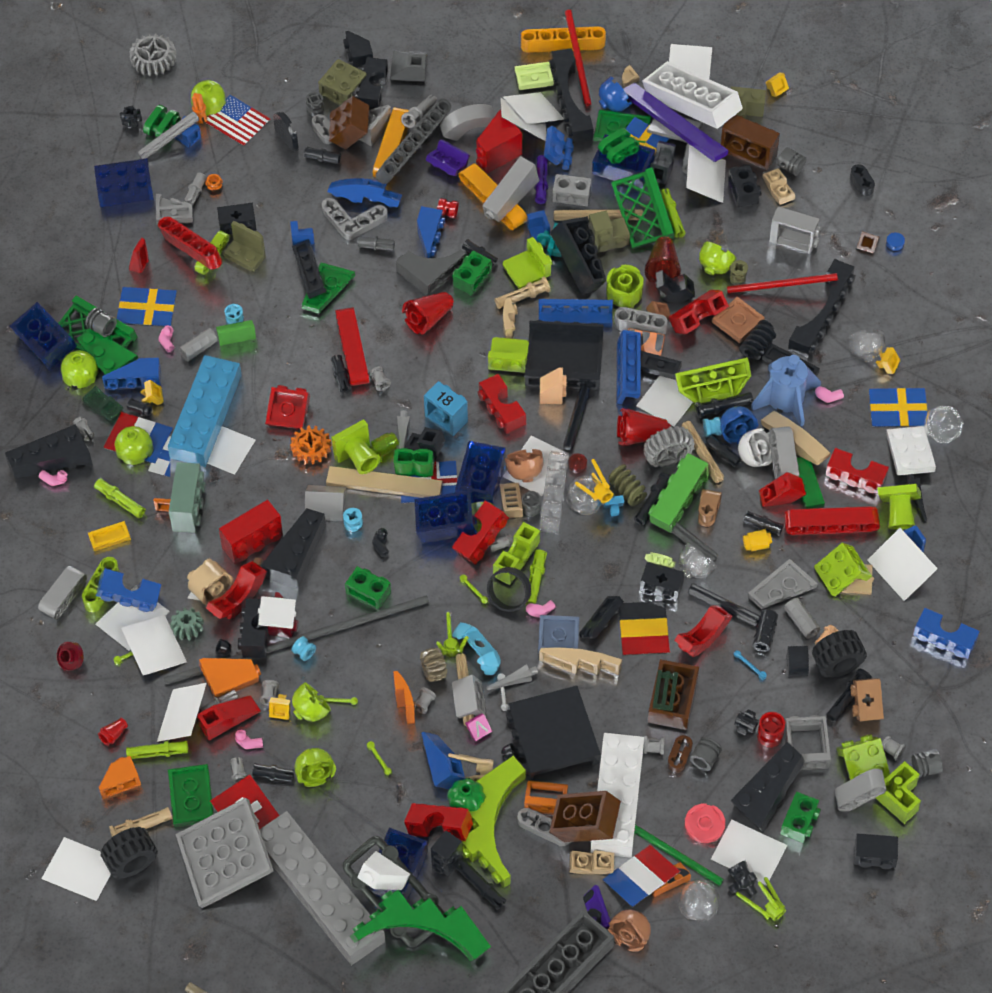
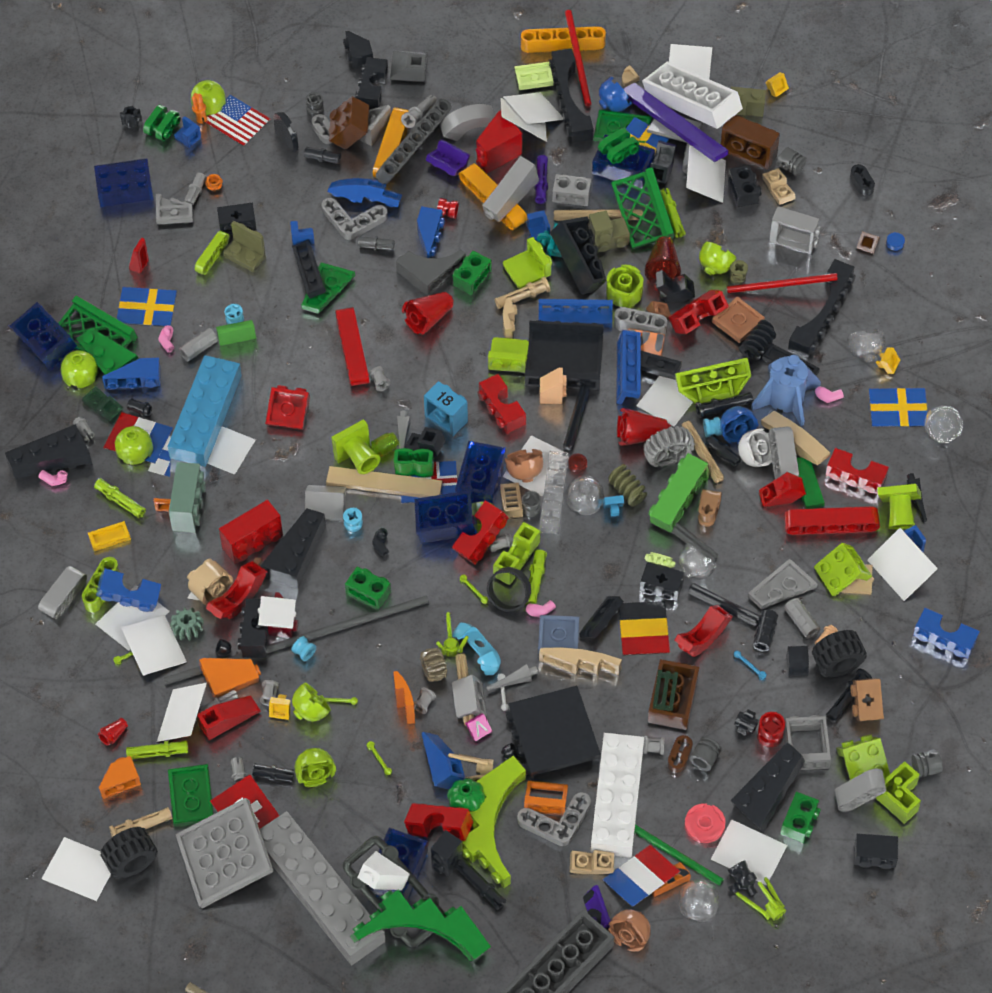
(70, 655): dark red plate -> none
(100, 322): dark grey piece -> none
(152, 392): yellow tile -> none
(153, 54): light grey gear -> none
(168, 135): light grey axle -> none
(190, 242): red beam -> none
(246, 742): bright pink arm -> none
(301, 444): orange gear -> none
(340, 82): olive bracket -> none
(340, 373): black pin -> none
(481, 250): black pin -> none
(555, 145): blue plate -> none
(585, 816): reddish brown brick -> none
(601, 490): yellow plant -> none
(643, 514): black pin -> none
(757, 540): yellow brick -> none
(763, 523): black pin -> none
(892, 747): light grey bush -> none
(910, 450): white plate -> none

